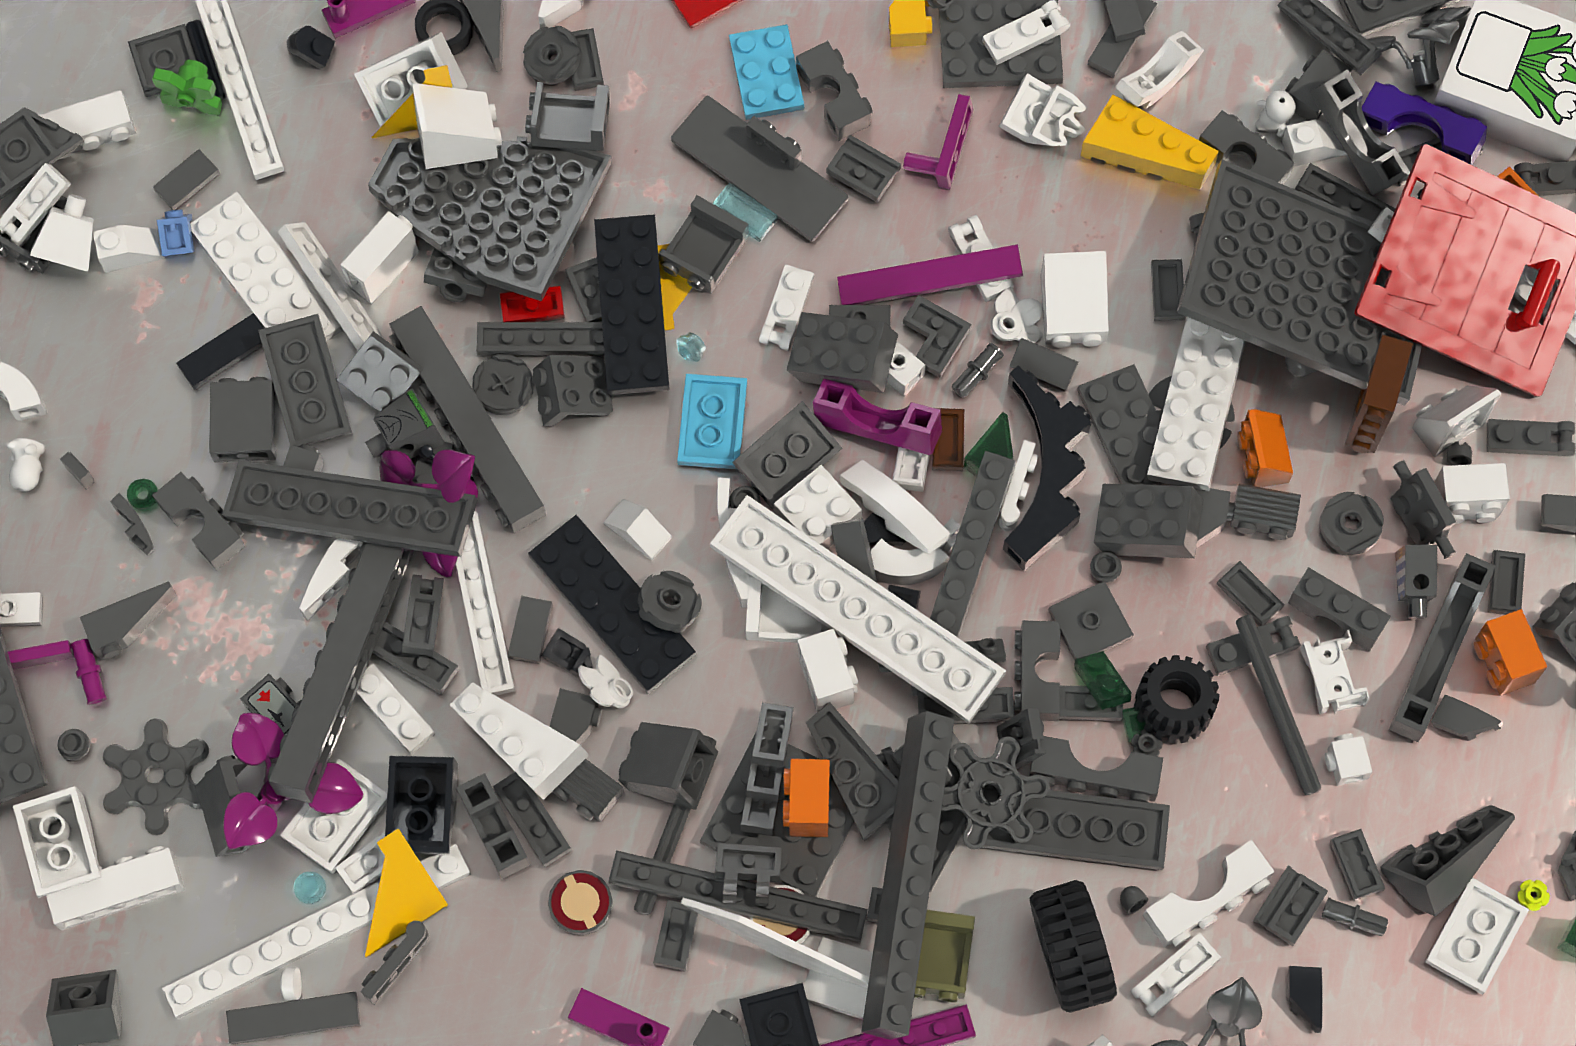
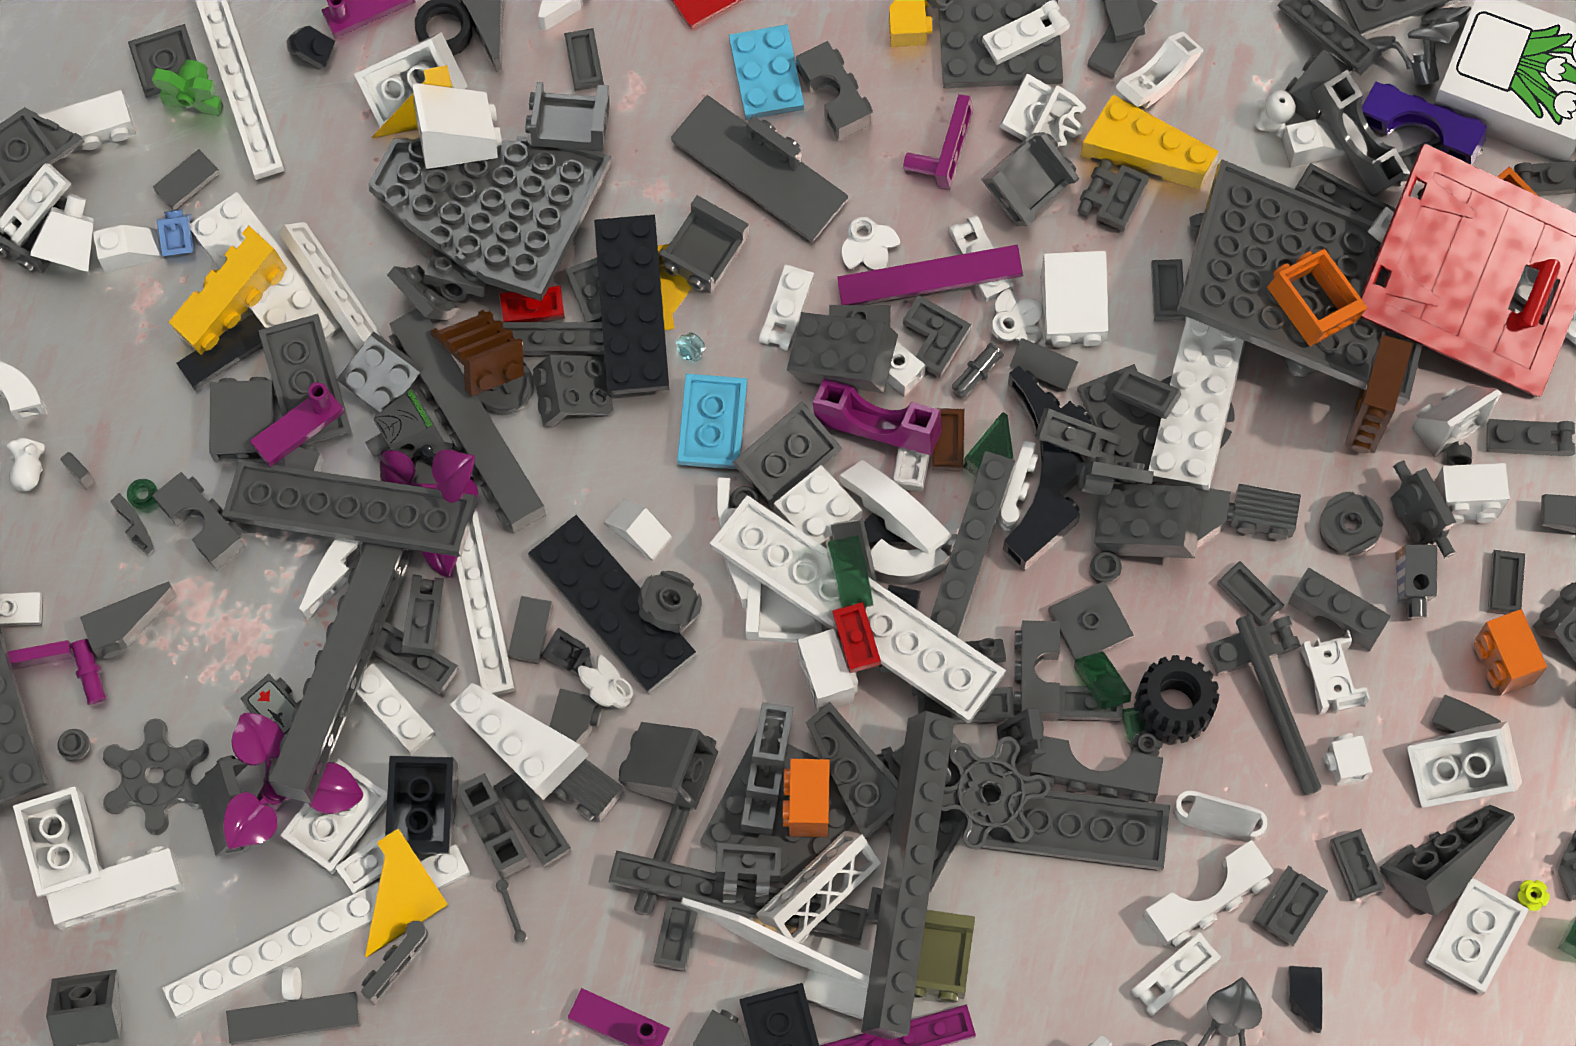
(203, 54): black axle -> none
(229, 292): none -> yellow wedge
(297, 425): none -> magenta piece
(310, 887): clear light blue plate -> none
(380, 257): white brick -> none
(422, 295): none -> dark grey plate
(486, 351): none -> reddish brown plate
(503, 887): none -> dark grey hinge
(547, 43): dark grey plate -> none
(580, 902): tile -> none
(747, 209): clear light blue tile -> none
(812, 878): none -> white fence
(849, 571): none -> clear green slope
(856, 637): none -> red plate
(863, 168): dark grey plate -> none
(871, 248): none -> white plate
(1030, 177): none -> dark grey panel
(1073, 946): black tyre -> none
(1076, 435): none -> dark grey plate
(1099, 473): none -> dark grey plate
(1122, 197): none -> dark grey plate
(1132, 899): dark grey hinge -> none
(1146, 393): none -> dark grey tile
(1221, 816): none -> white piece
(1231, 137): dark grey arch -> none
(1265, 449): orange slope -> none
(1334, 284): none -> orange window
(1355, 917): dark grey axle -> none
(1442, 647): dark grey arch -> none
(1465, 765): none -> white slope

